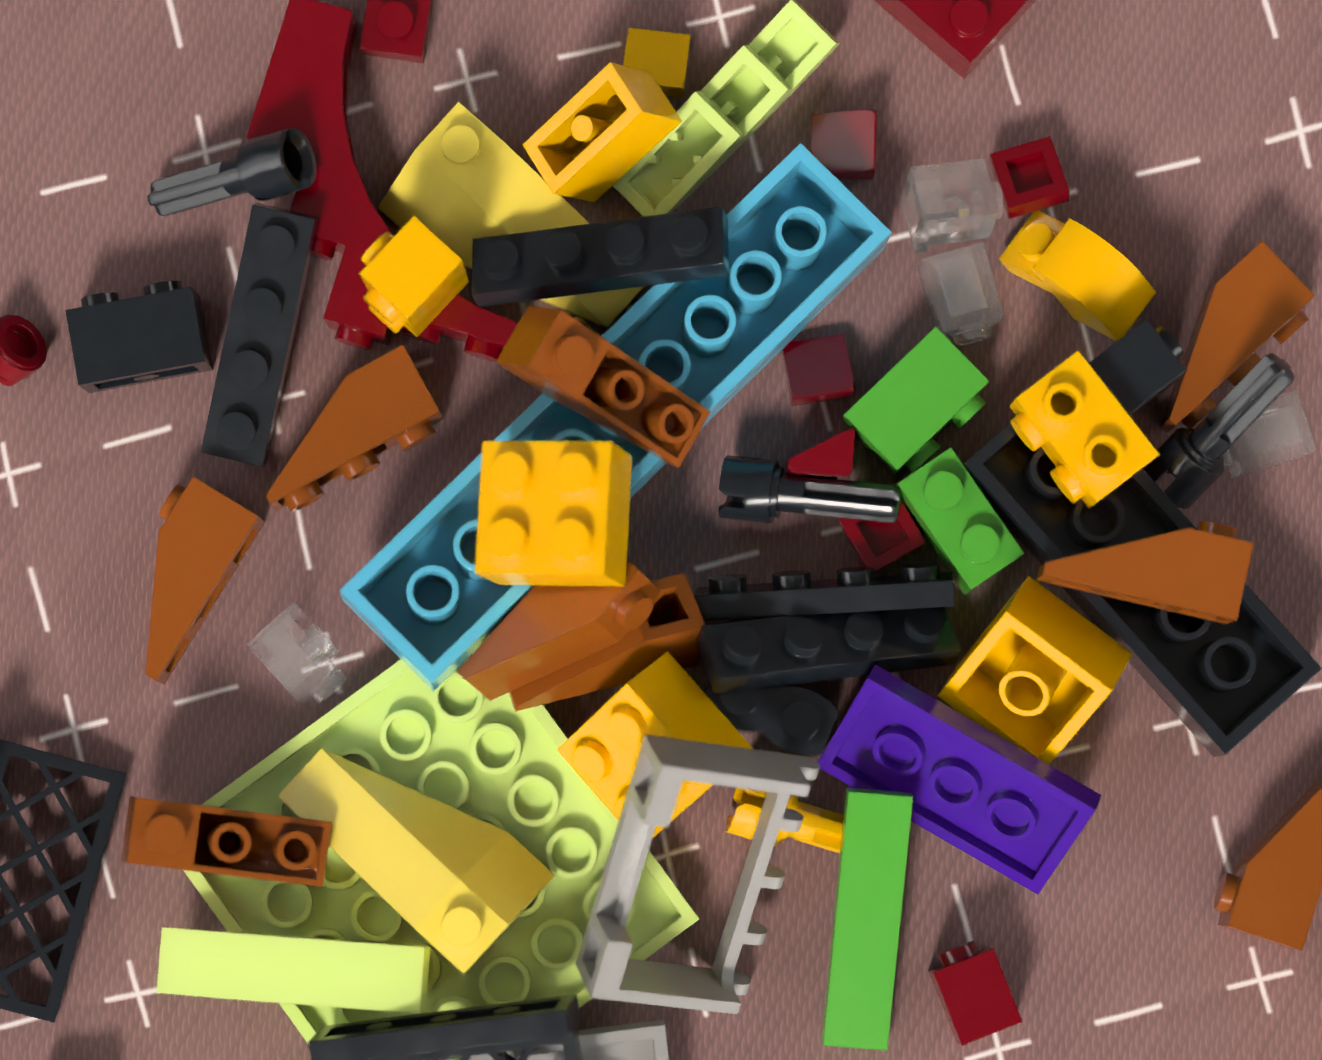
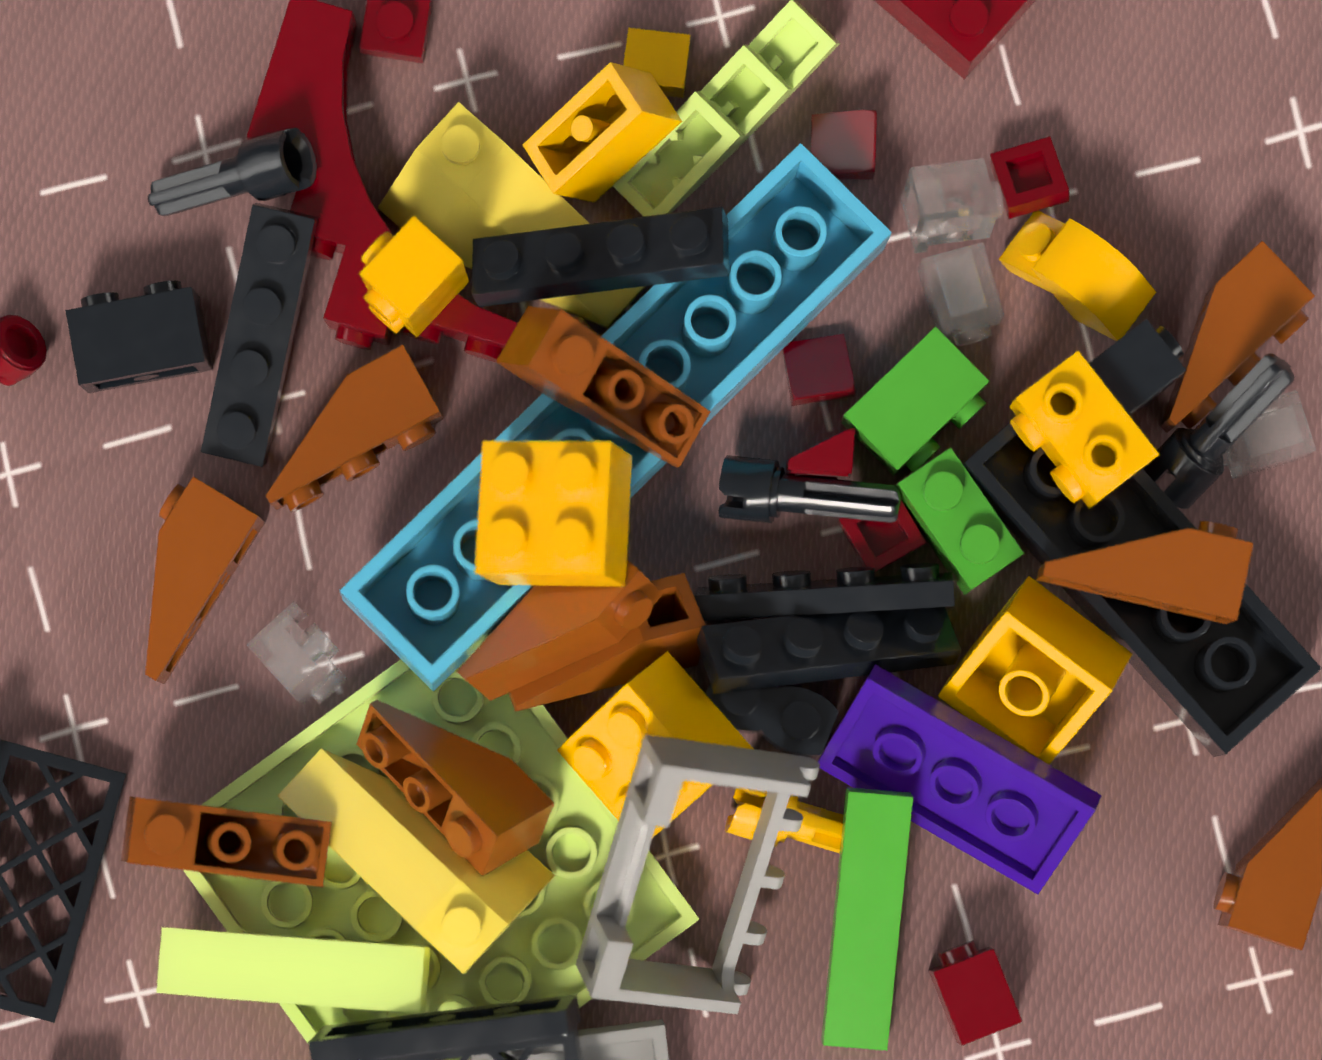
(465, 790): none -> dark orange slope

